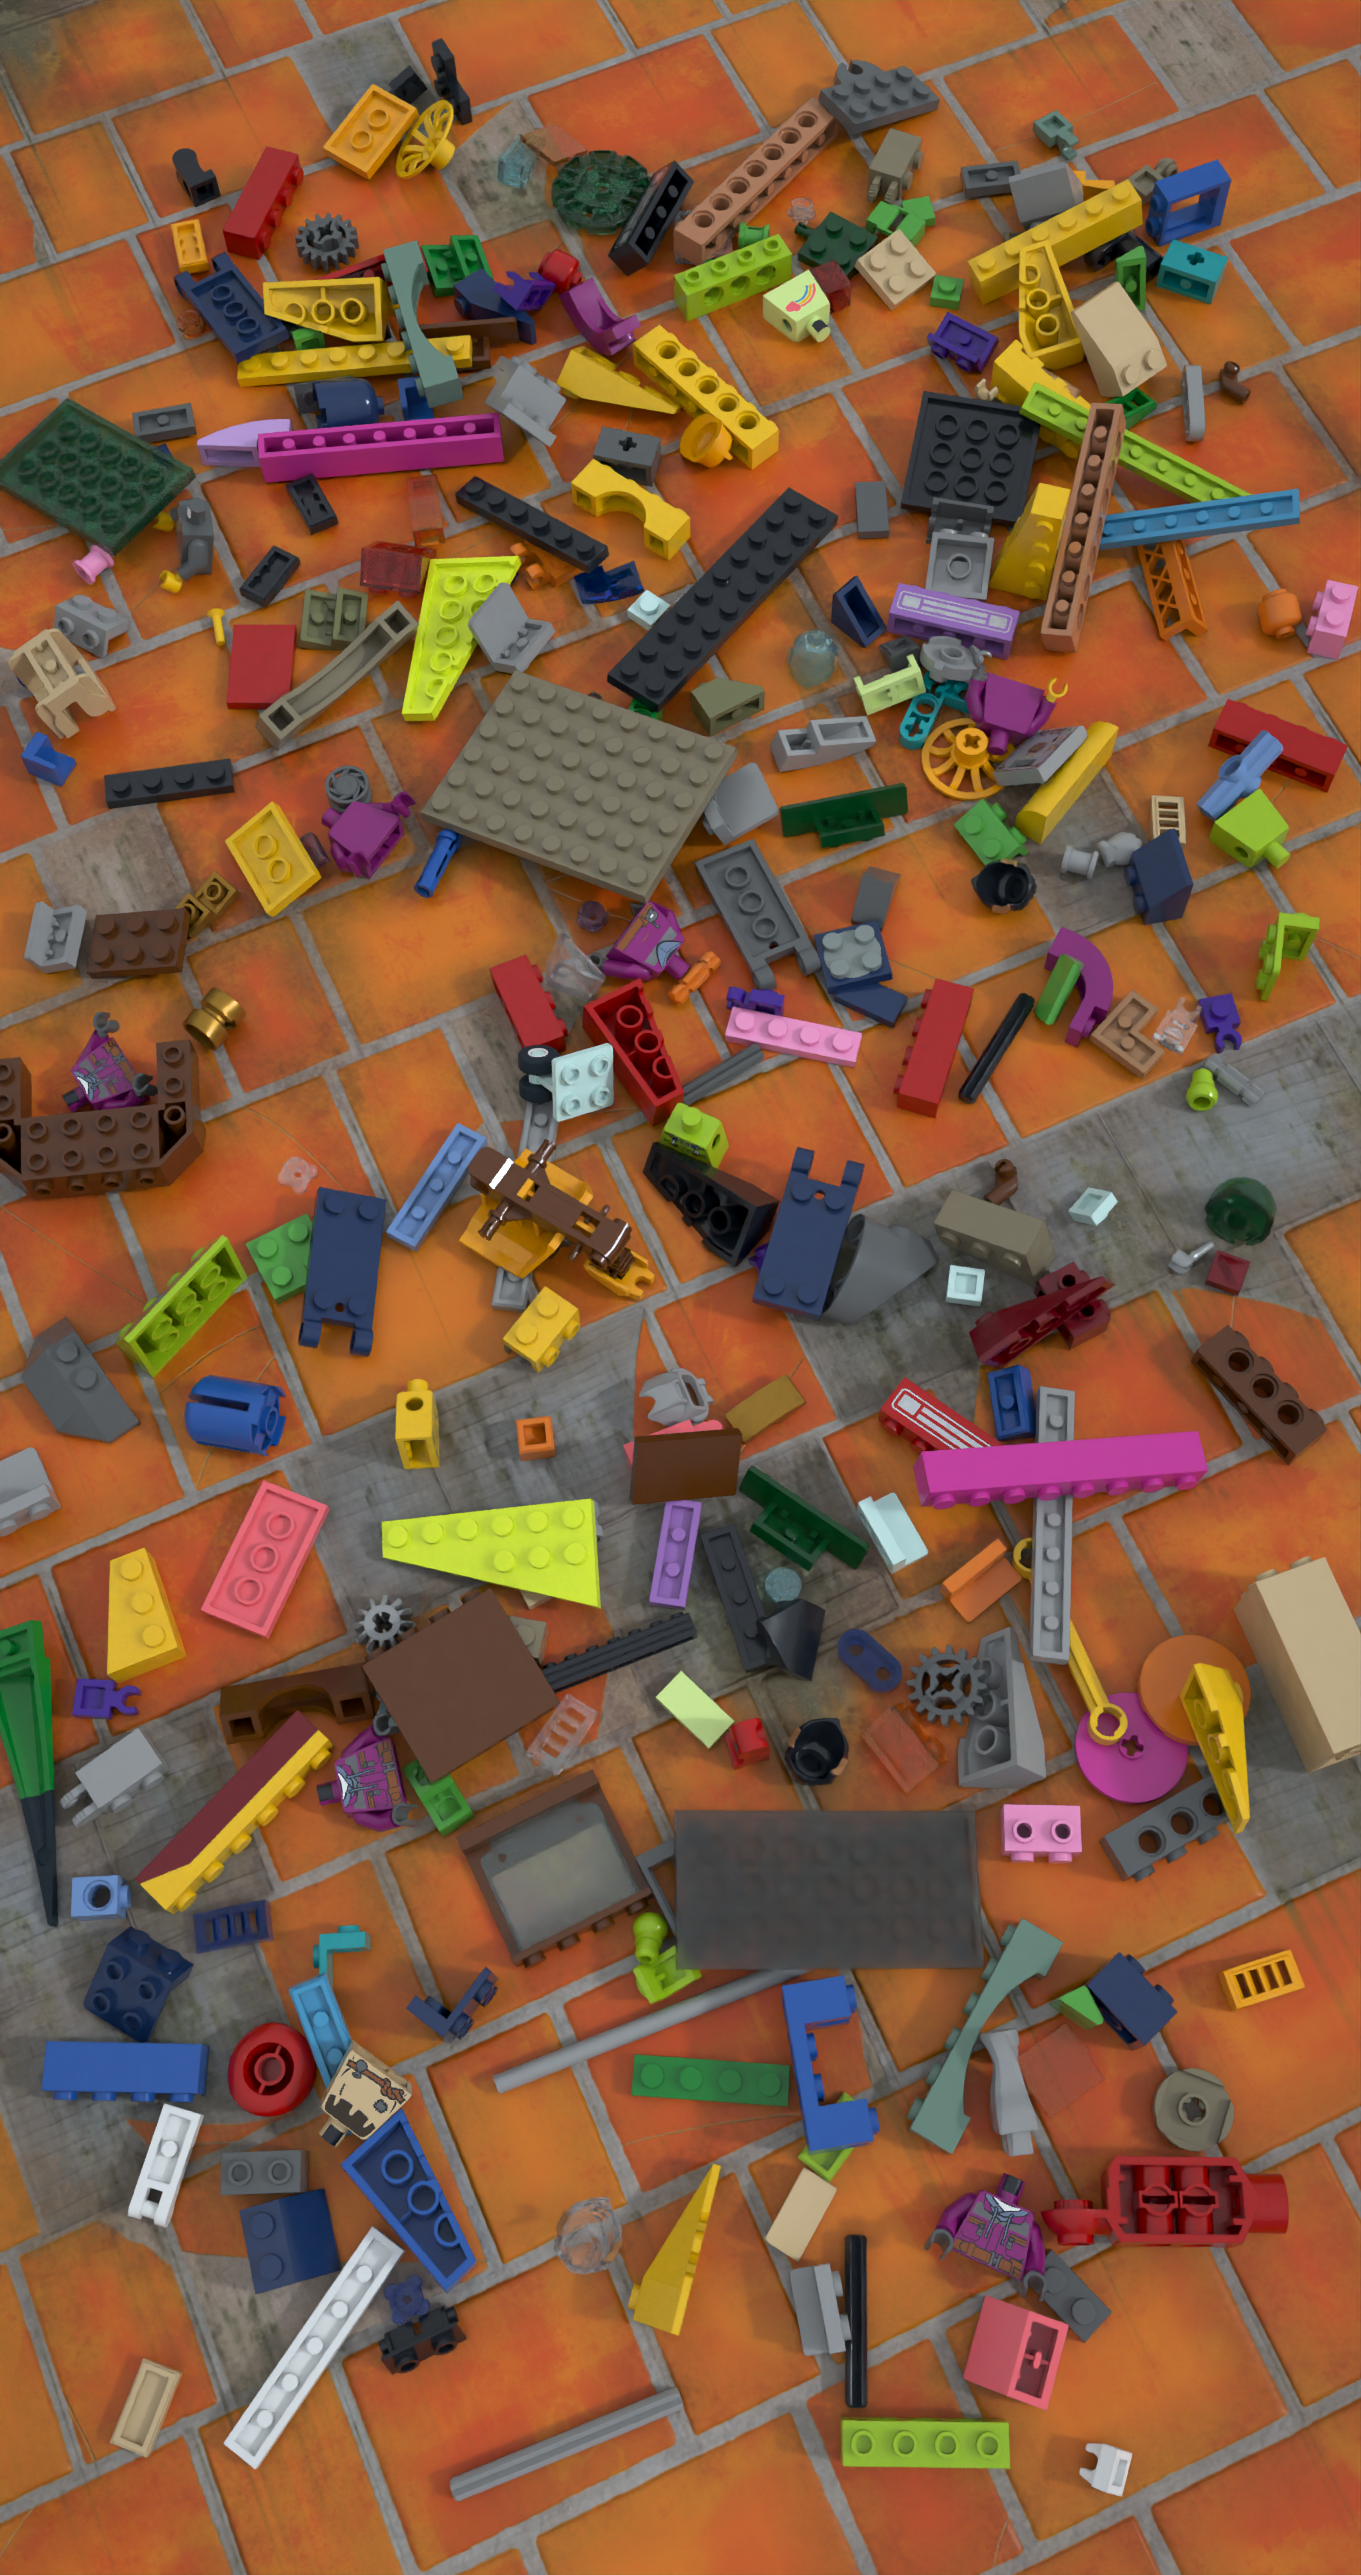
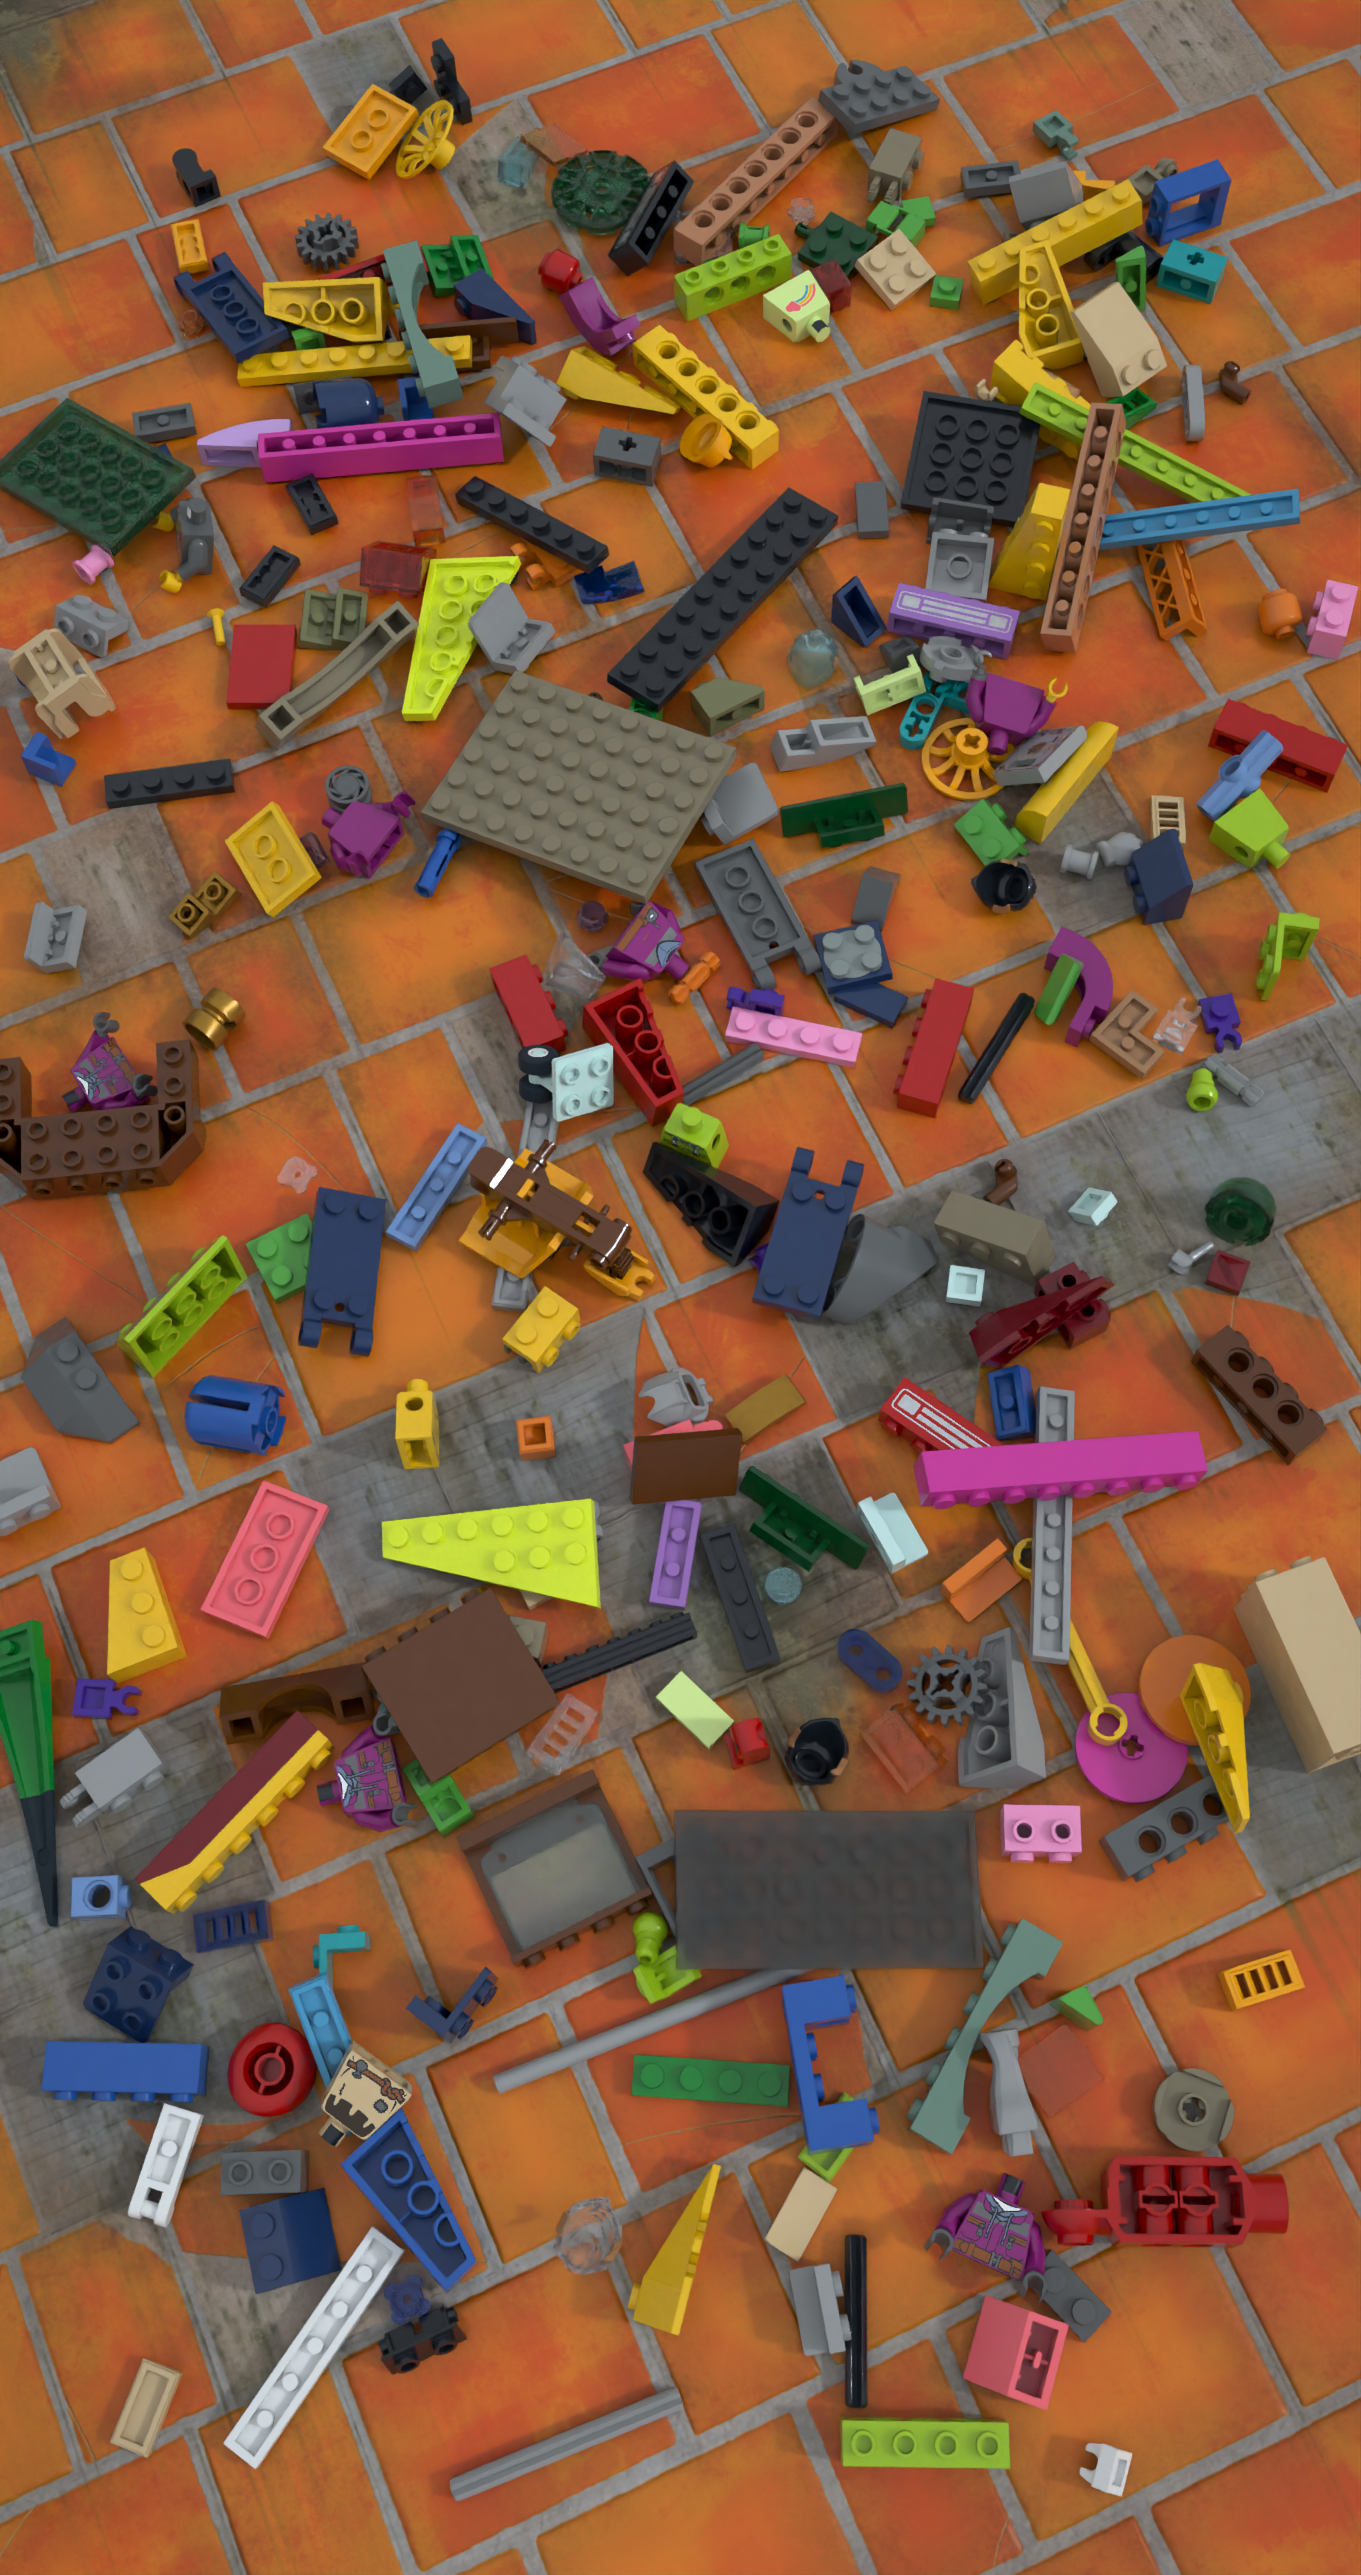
(138, 943): reddish brown plate -> none
(263, 203): red brick -> none
(380, 1613): light grey gear -> none
(525, 293): dark purple hinge -> none
(603, 490): yellow arch -> none
(647, 610): light aqua plate -> none
(793, 1636): black slope -> none
(963, 343): dark purple bracket -> none
(1129, 2001): dark blue brick -> none

